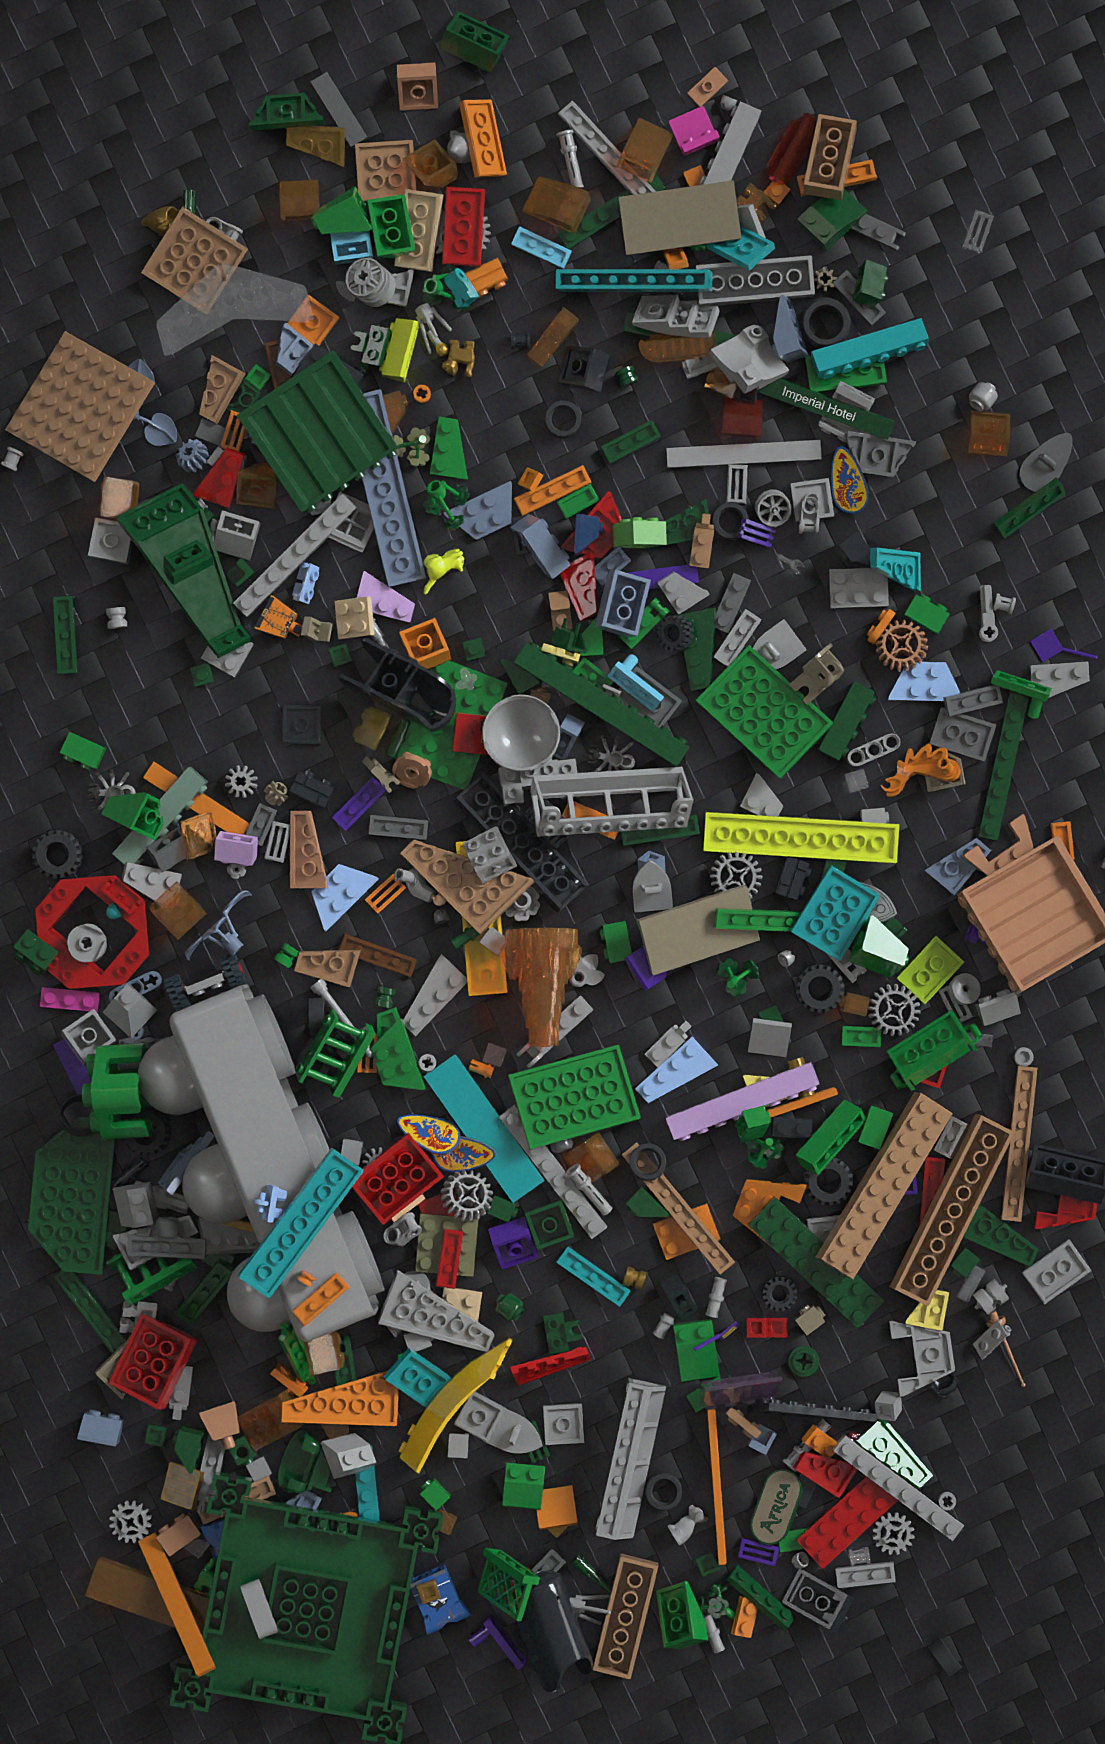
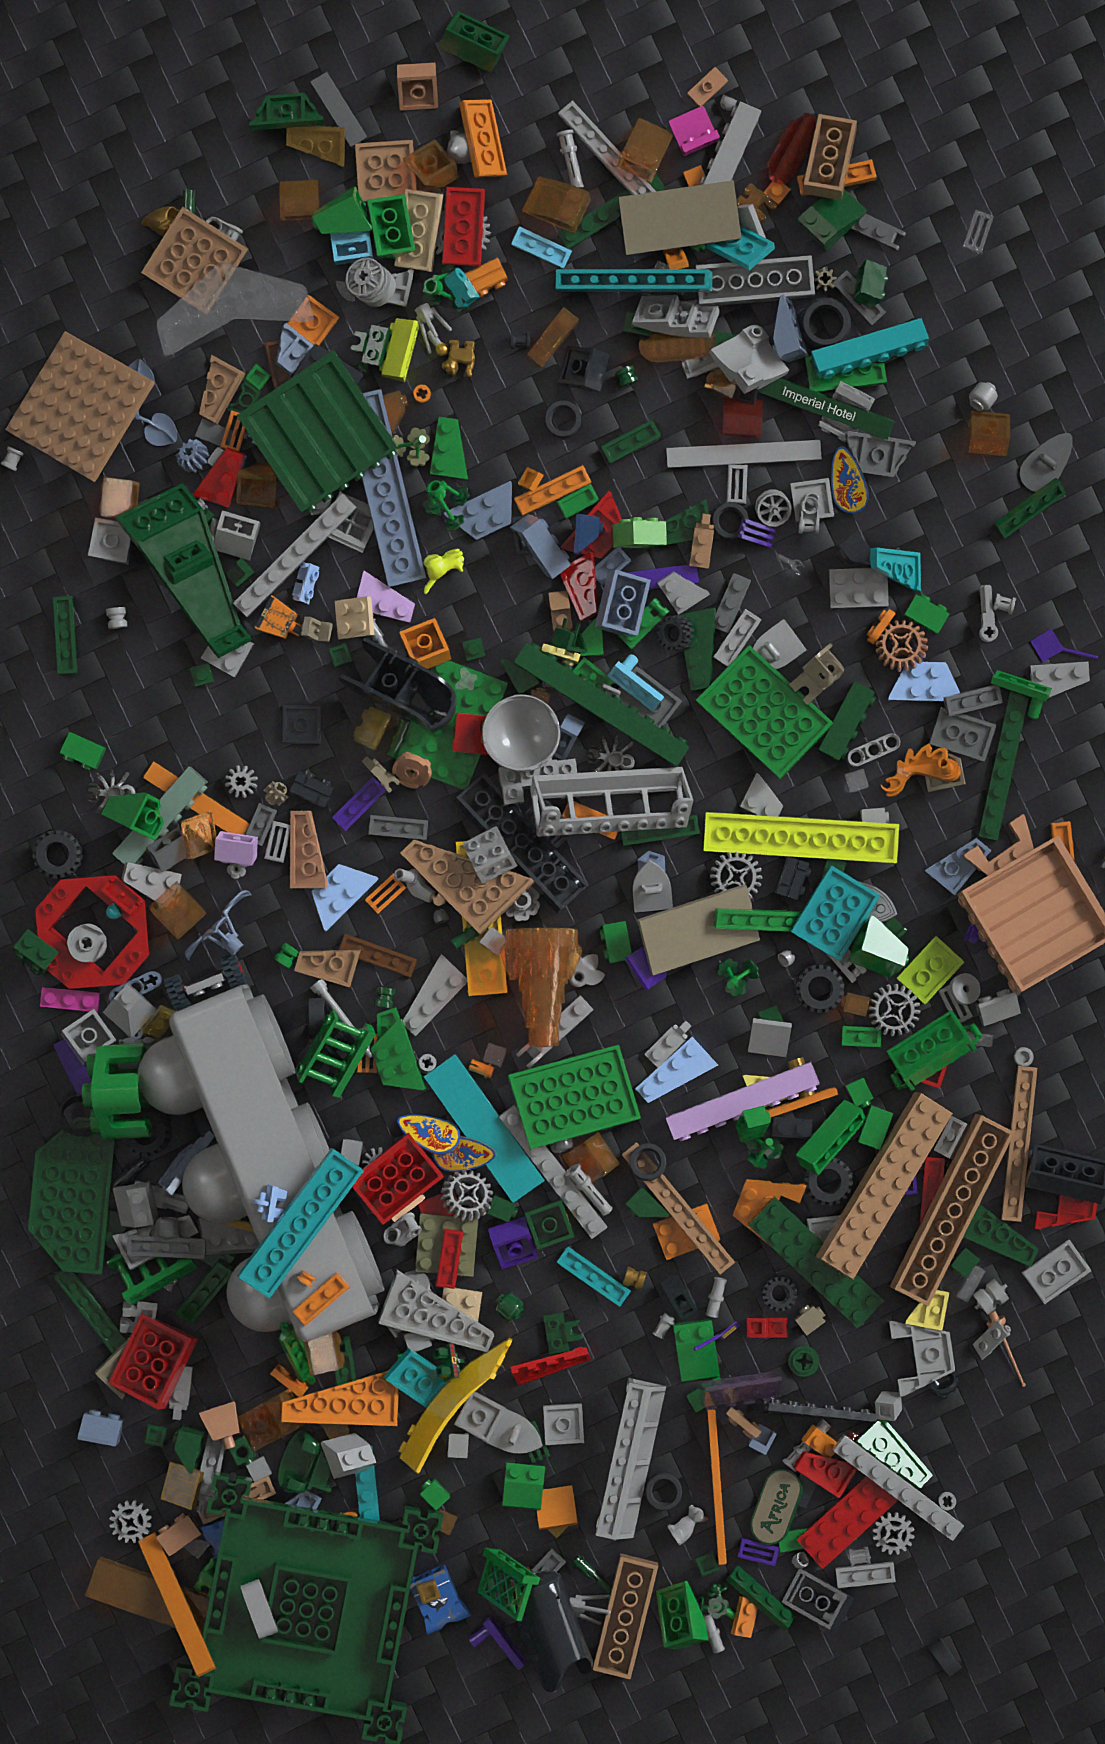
(158, 1022): none -> clear yellow plate
(450, 1363): none -> dark green hips
(859, 1092): none -> green brick

